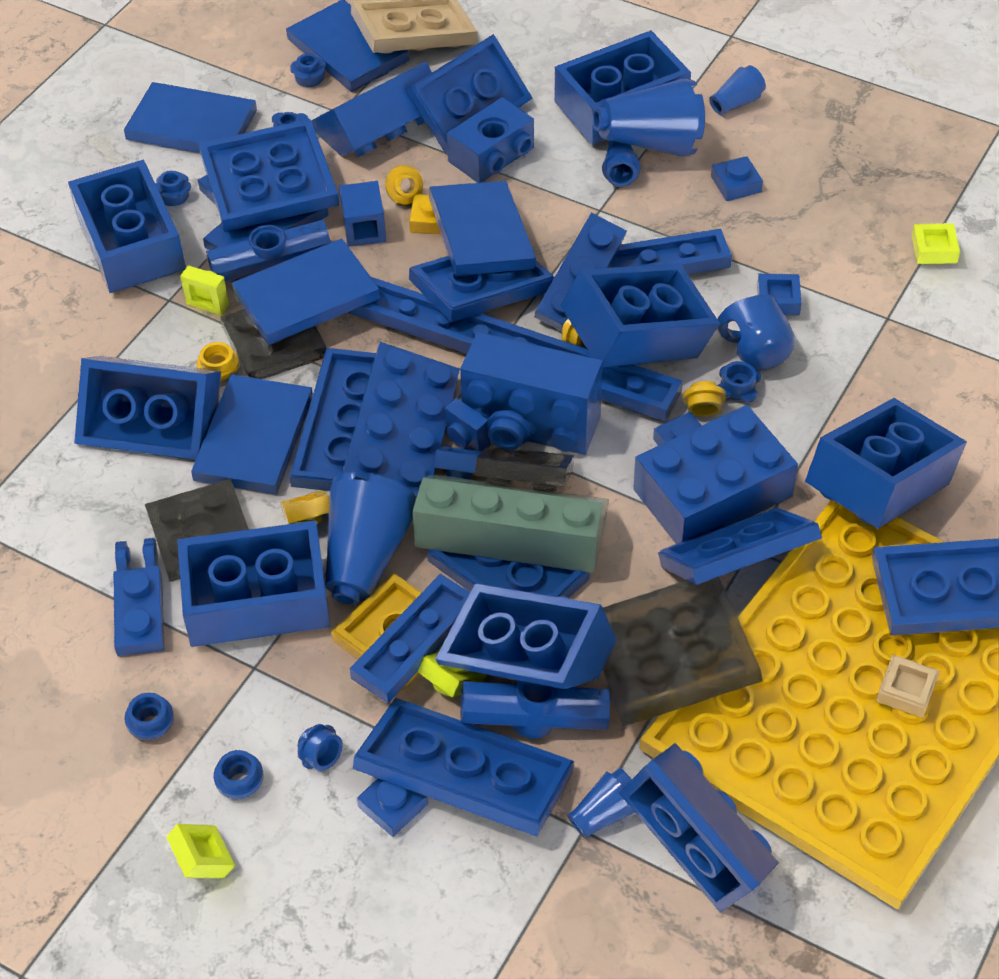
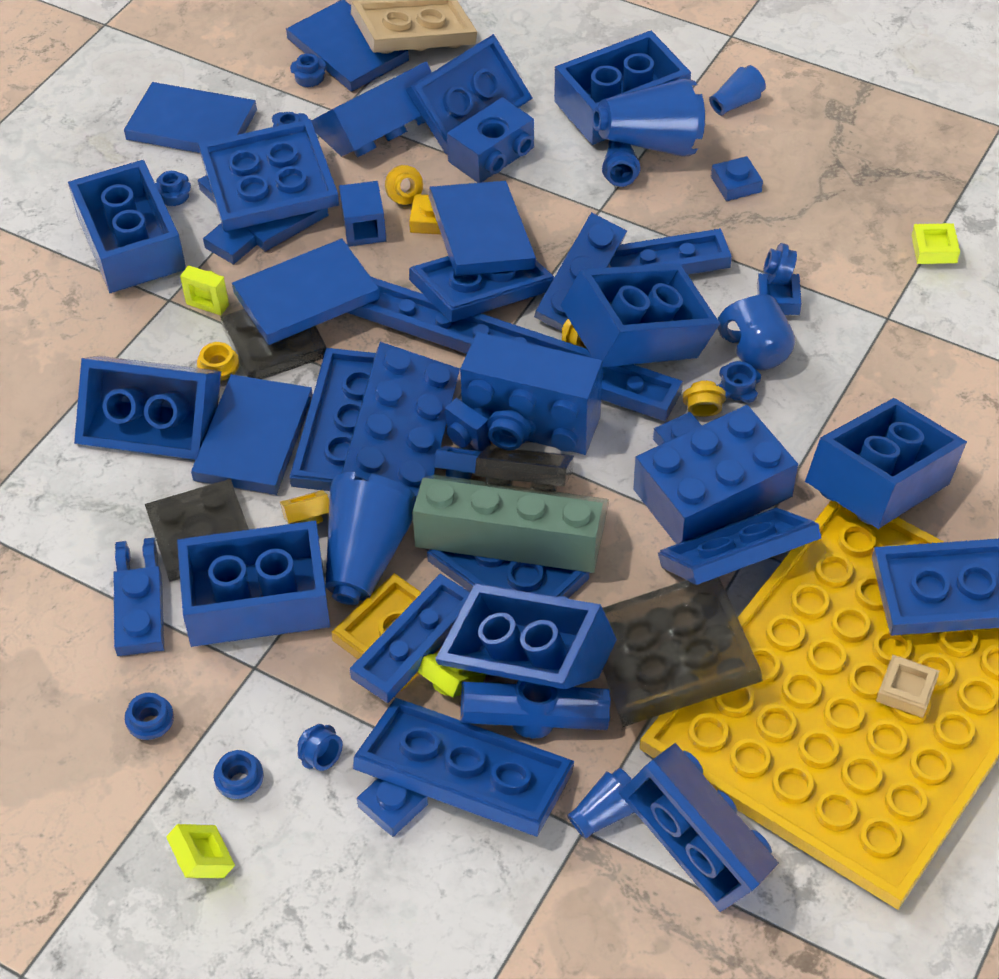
(265, 248): blue piece -> none
(780, 264): none -> blue plate

